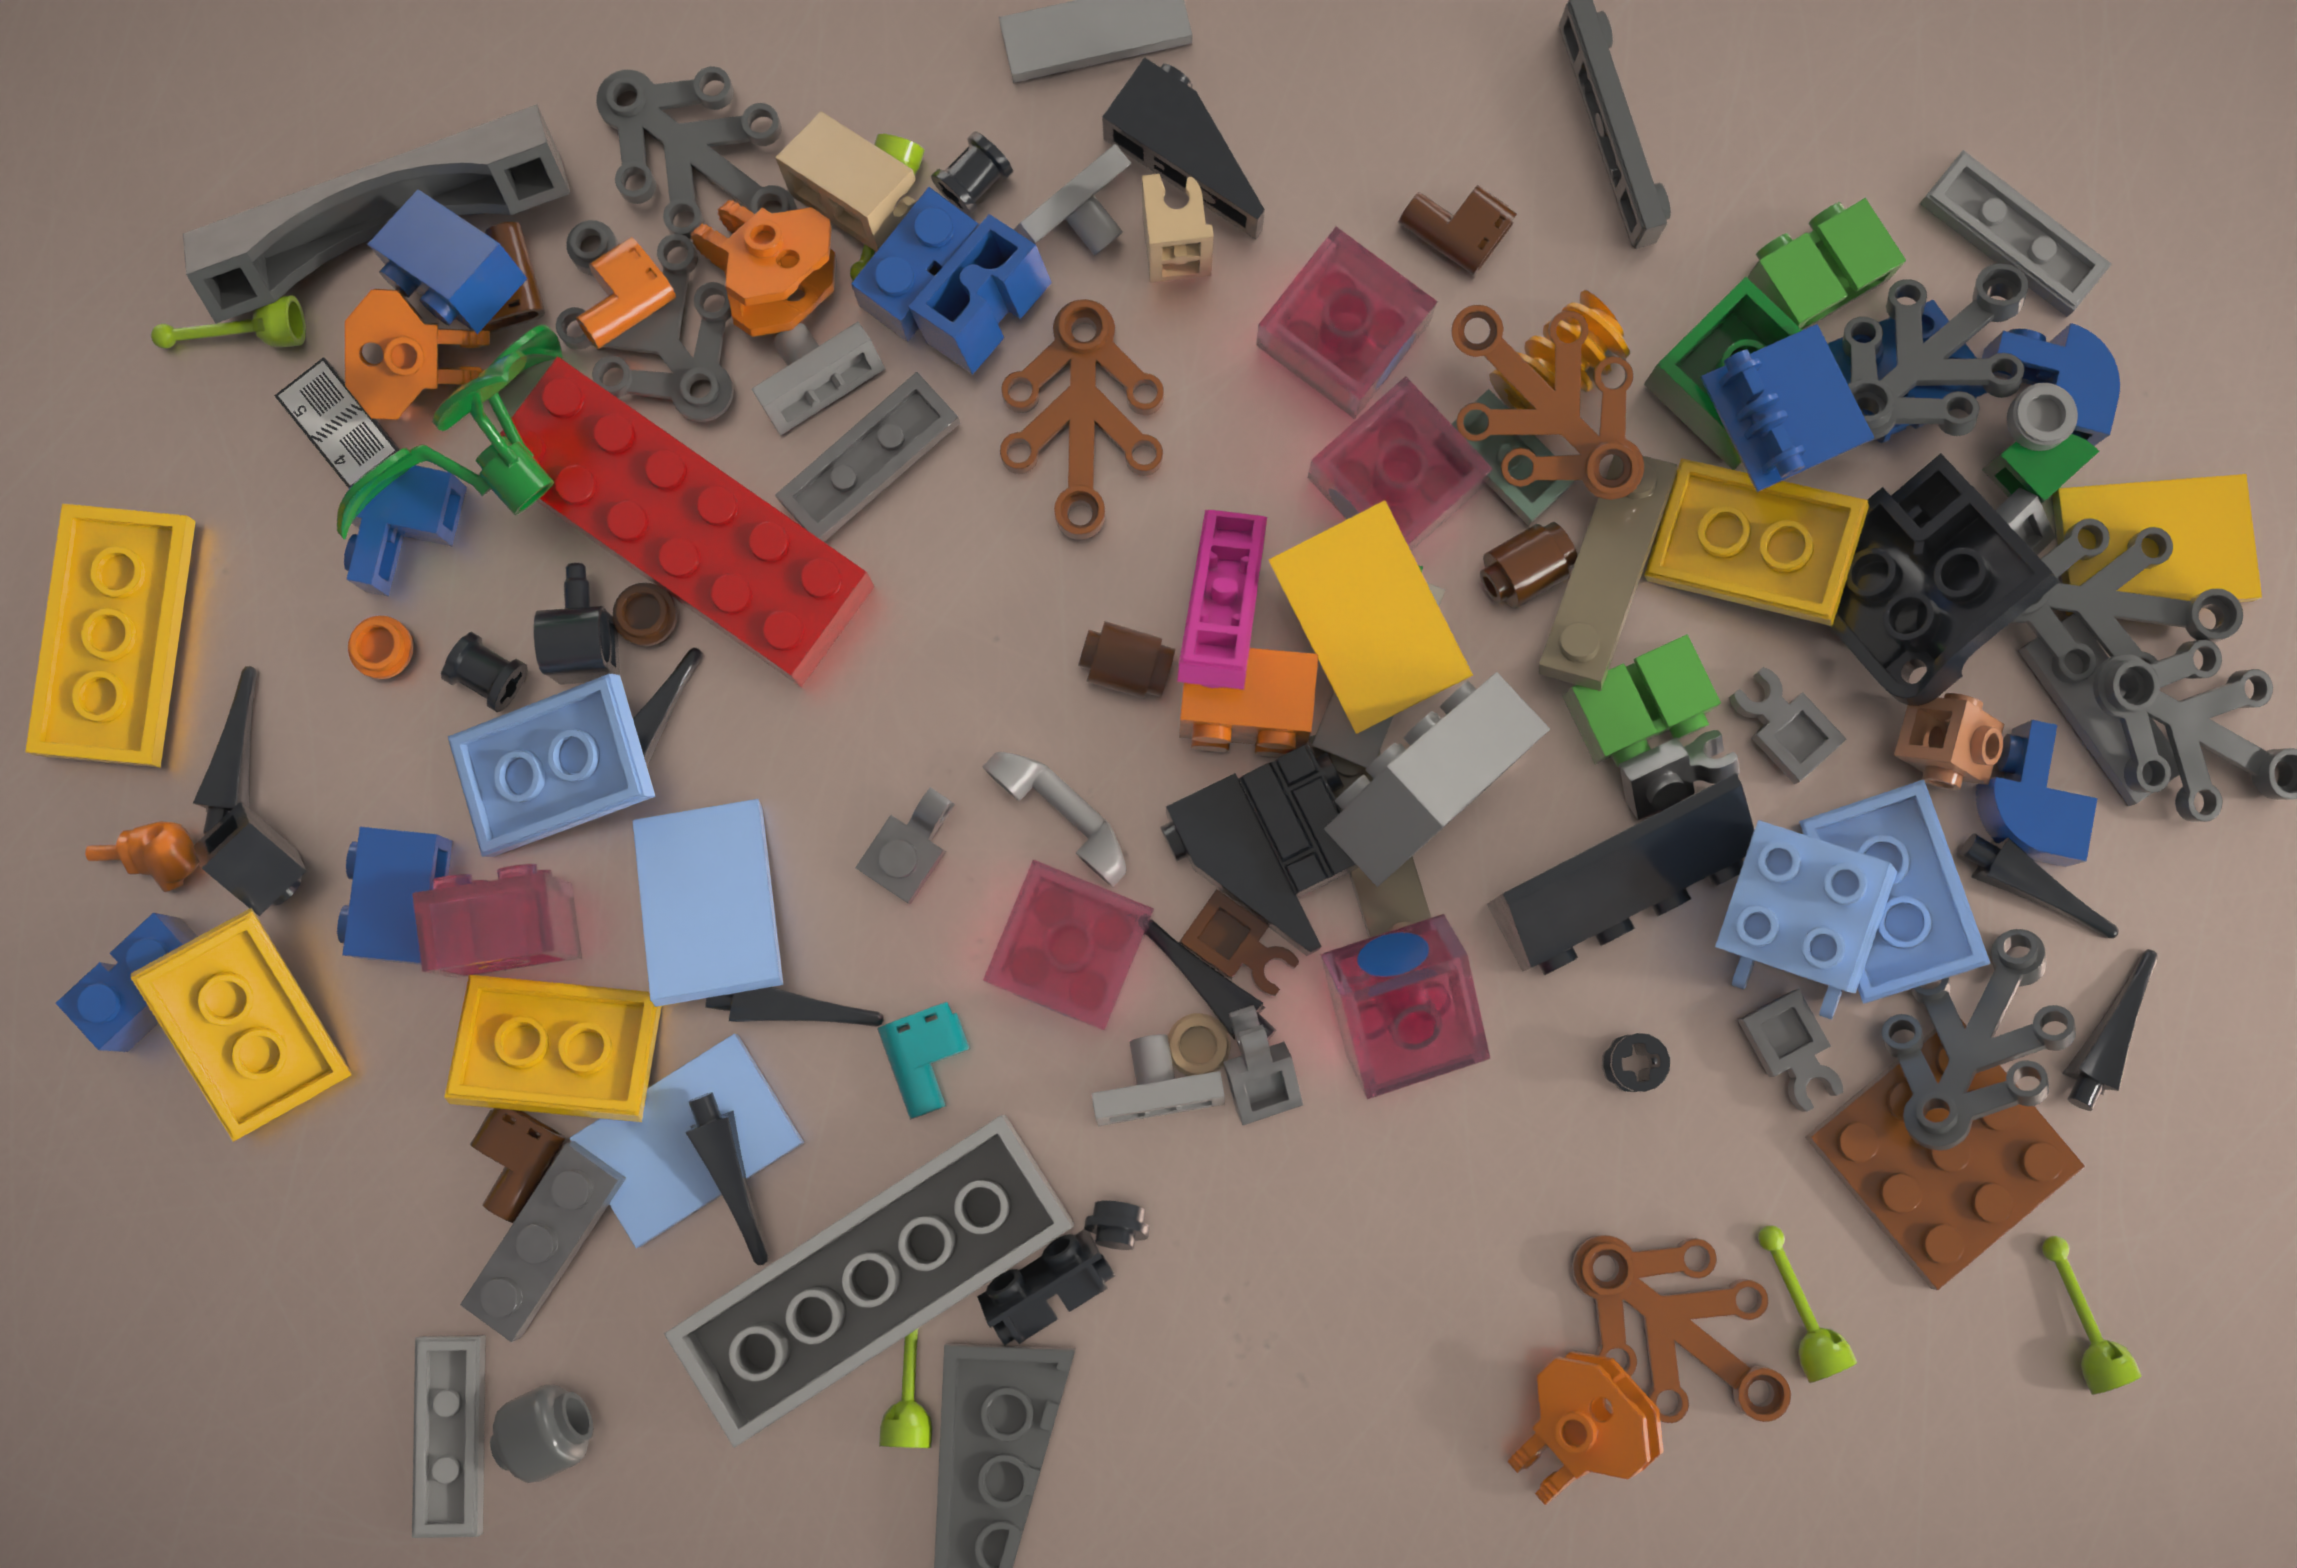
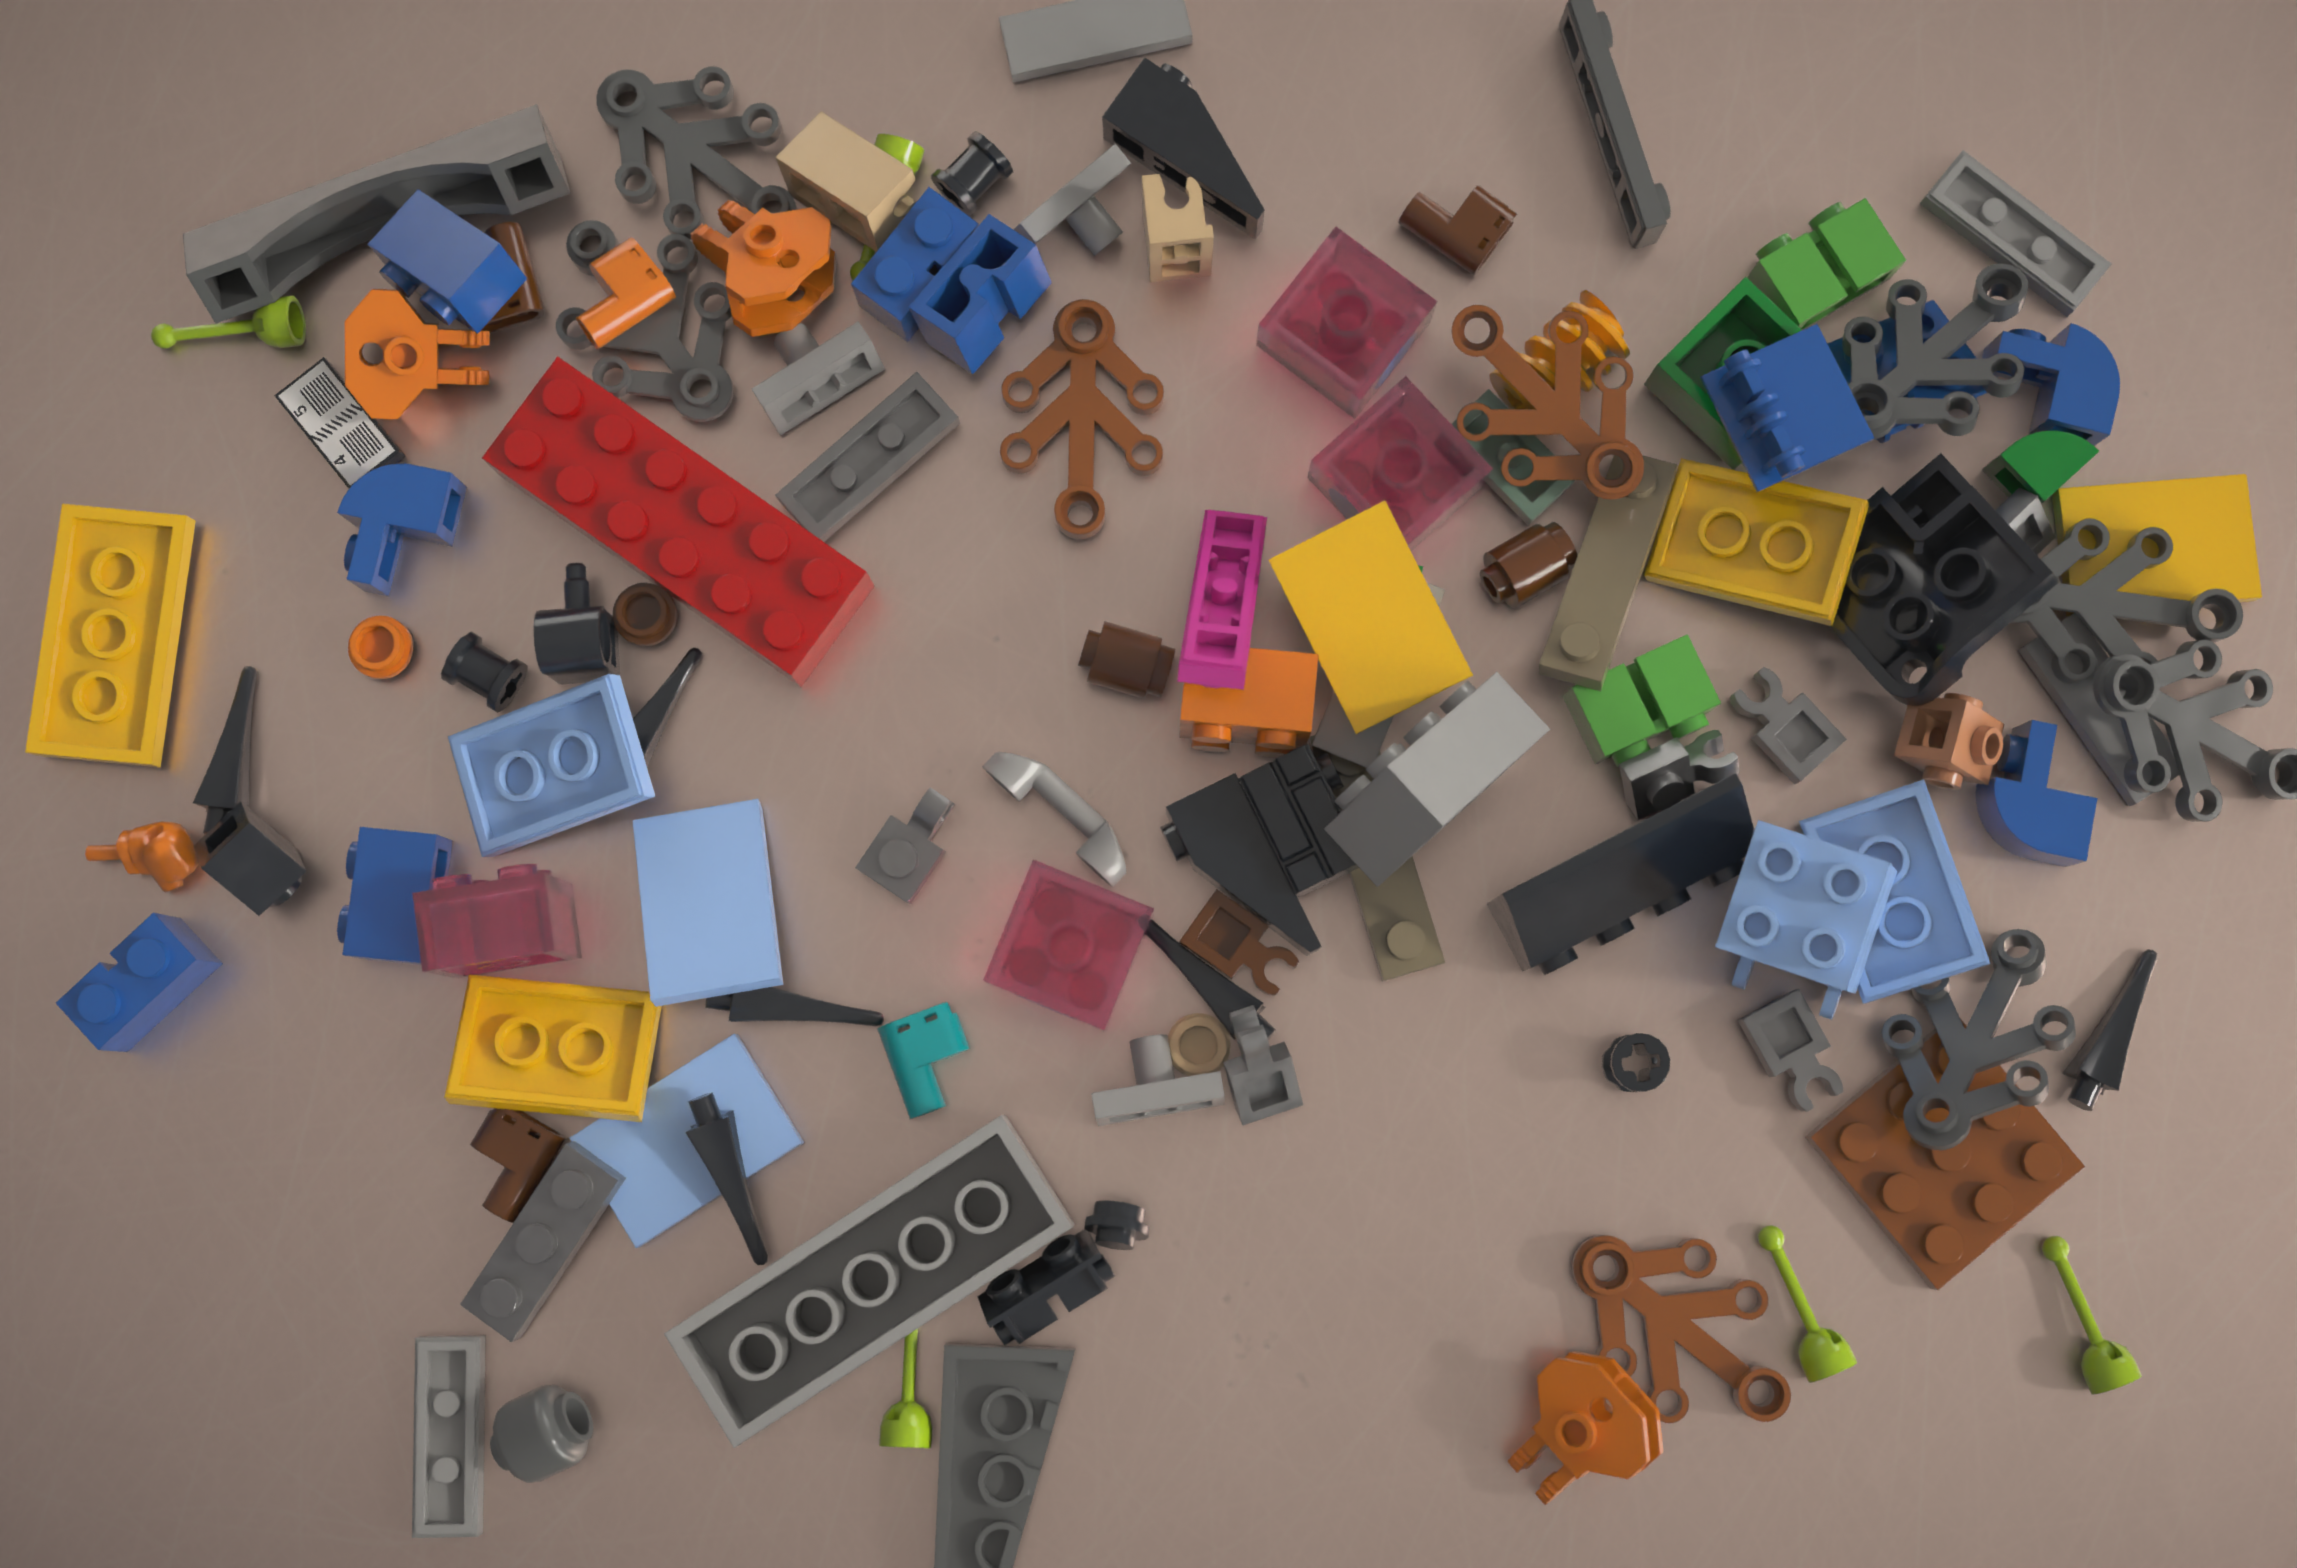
(241, 1024): yellow tile -> none
(505, 464): green plant -> none
(1406, 1006): clear pink brick -> none
(2013, 870): black piece -> none
(2042, 416): light grey tile -> none

